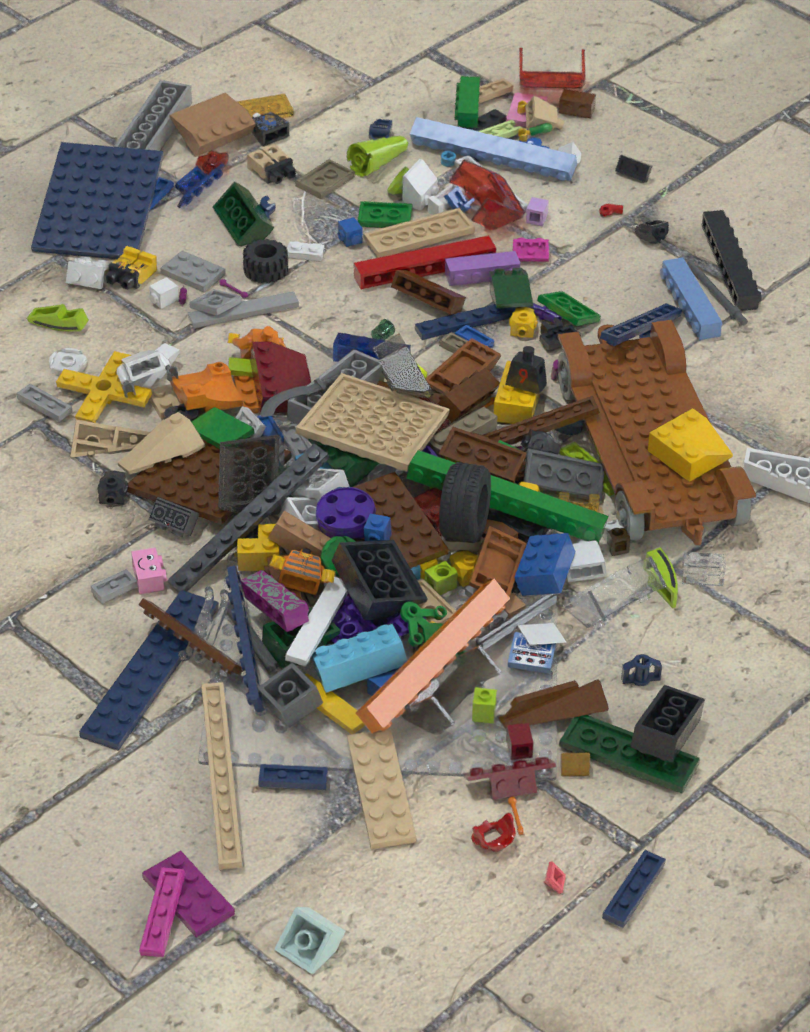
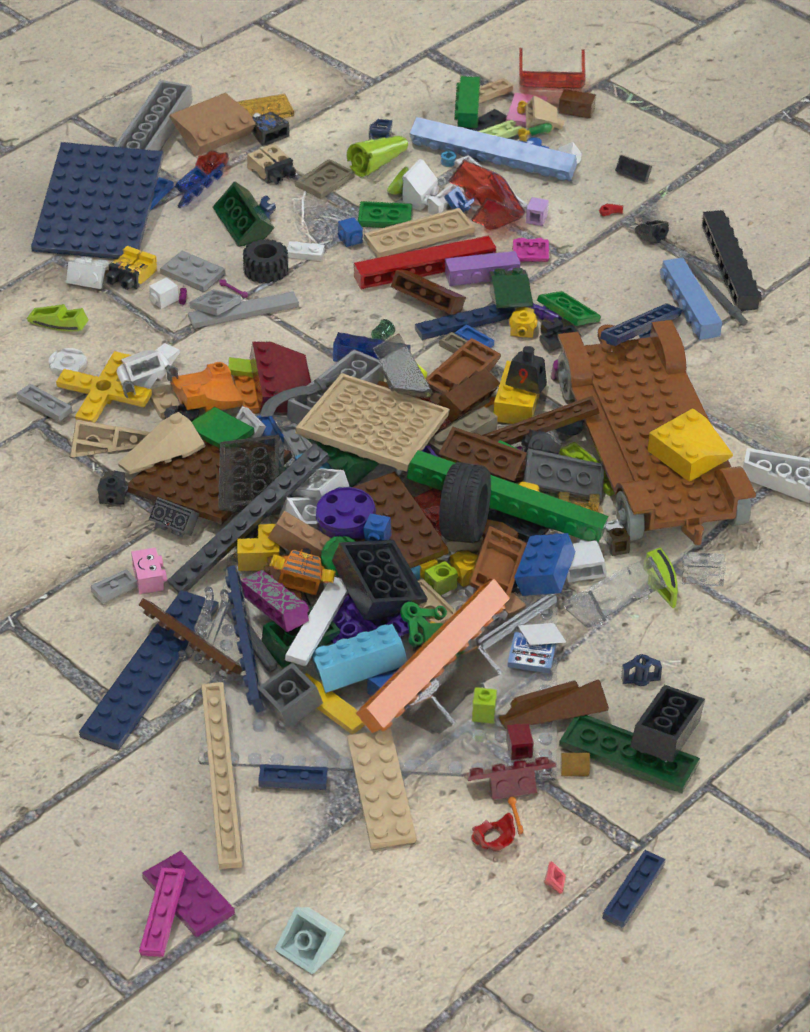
(254, 335): orange torso -> none

